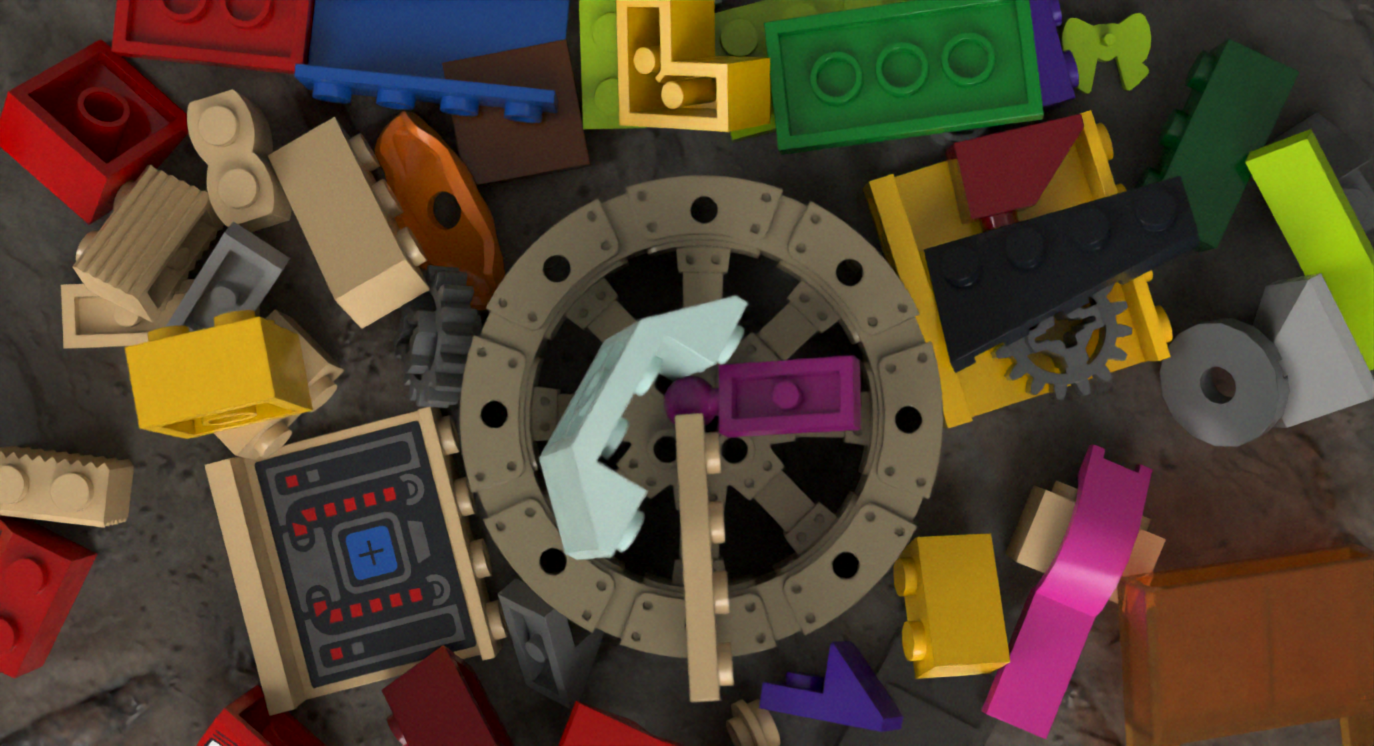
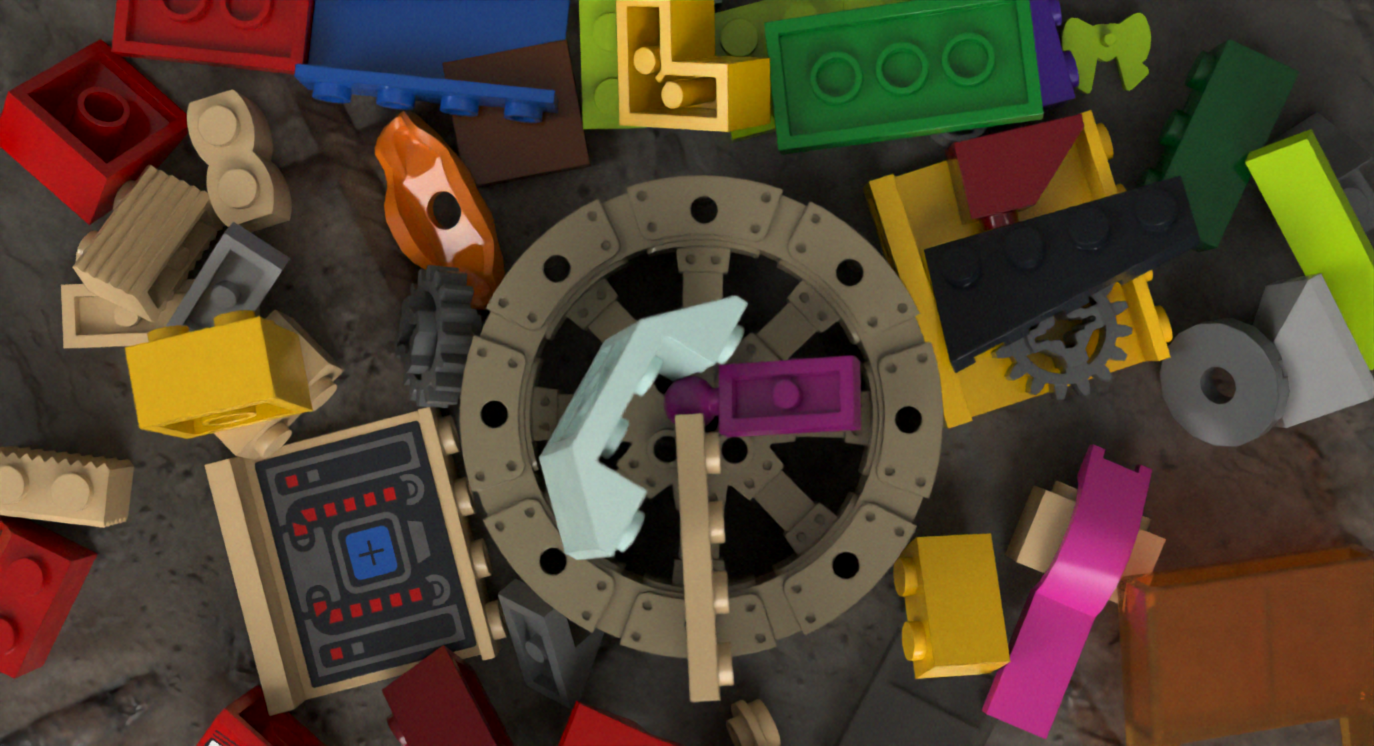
(350, 222): tan brick -> none
(849, 695): dark purple slope -> none

